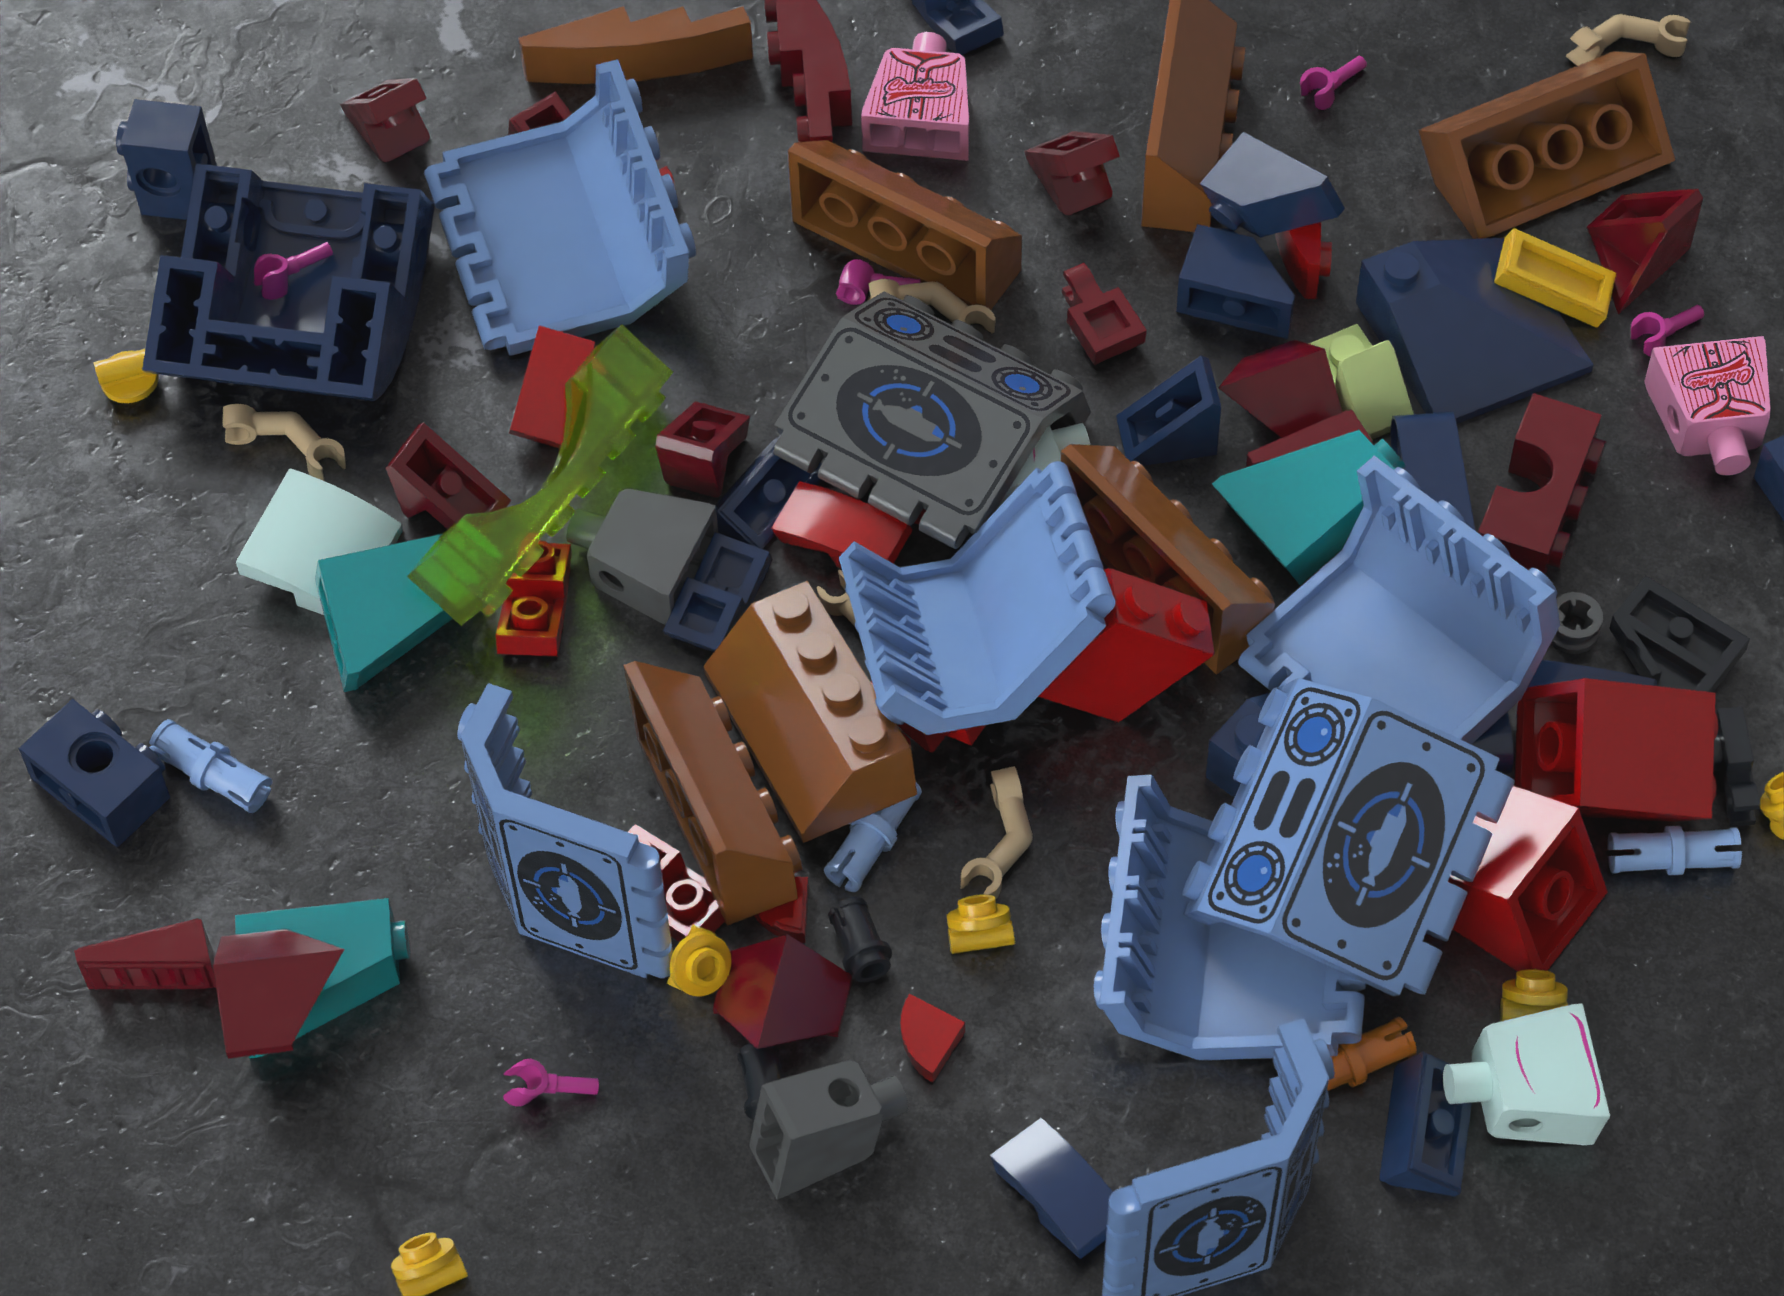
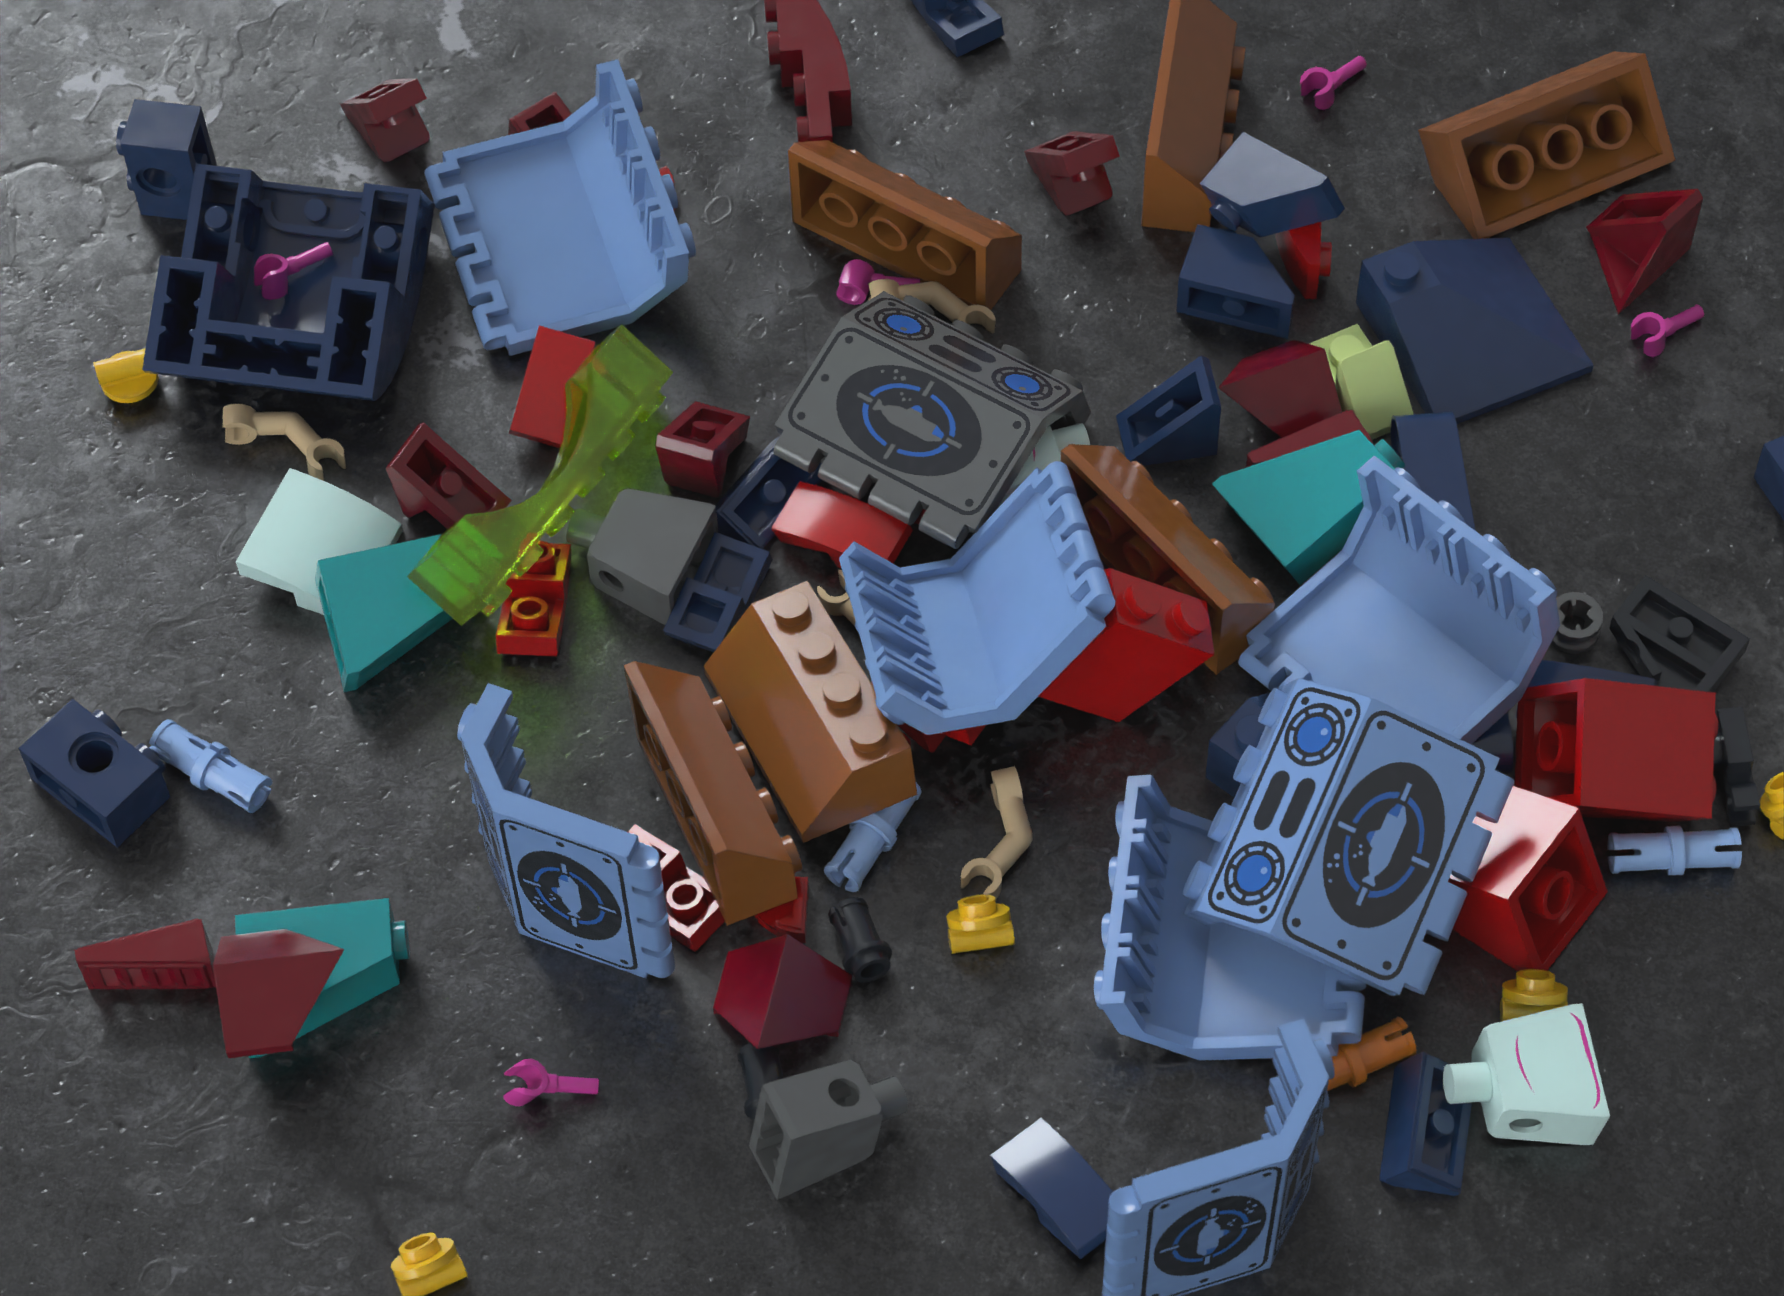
(645, 48): dark orange slope -> none
(699, 963): yellow plate -> none
(918, 102): bright pink torso -> none
(929, 1036): red tile -> none
(1100, 320): dark red plate -> none
(1553, 451): dark red arch -> none
(1555, 277): yellow tile -> none
(1592, 42): tan arm -> none
(1713, 398): bright pink torso -> none

